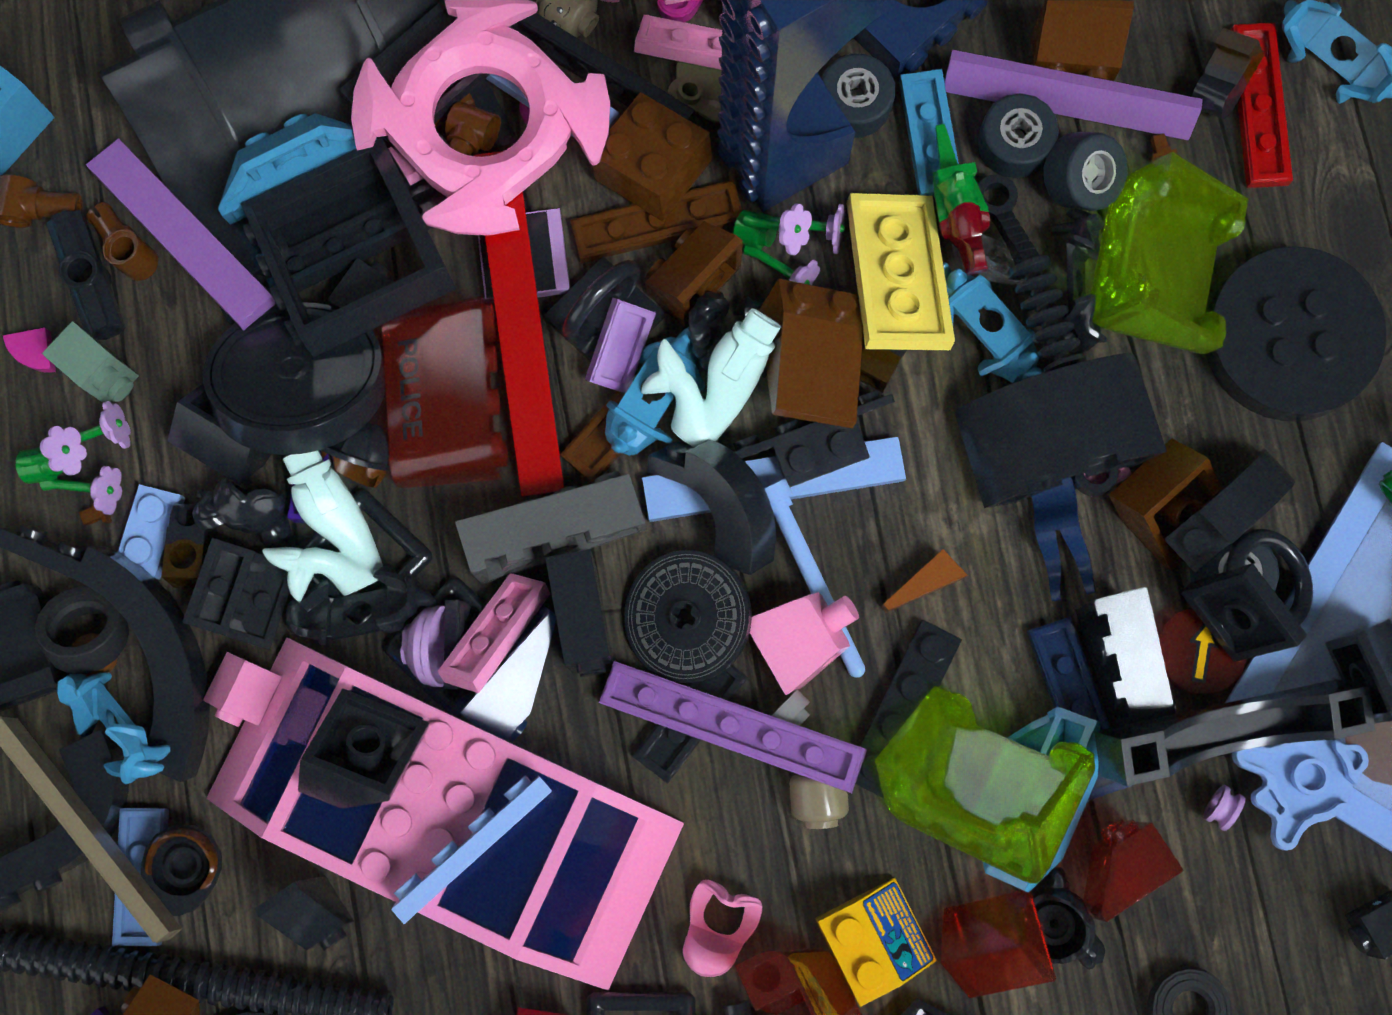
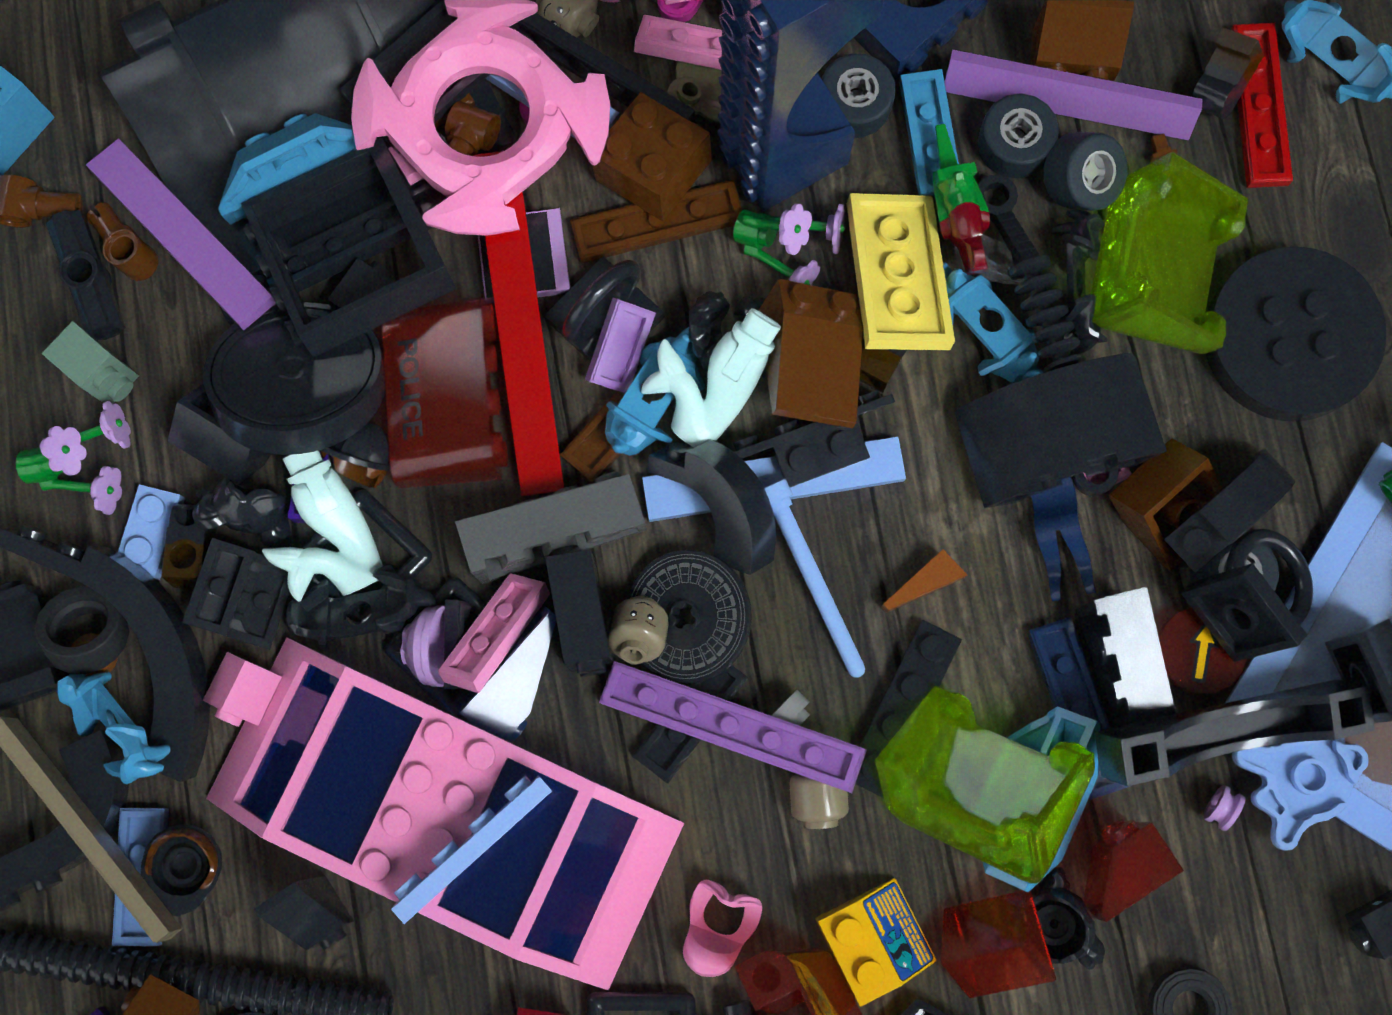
(28, 348): dark pink tile -> none
(92, 516): reddish brown piece -> none
(359, 752): black slope -> none
(638, 630): none -> dark tan head
(700, 264): reddish brown slope -> none
(802, 637): bright pink torso -> none

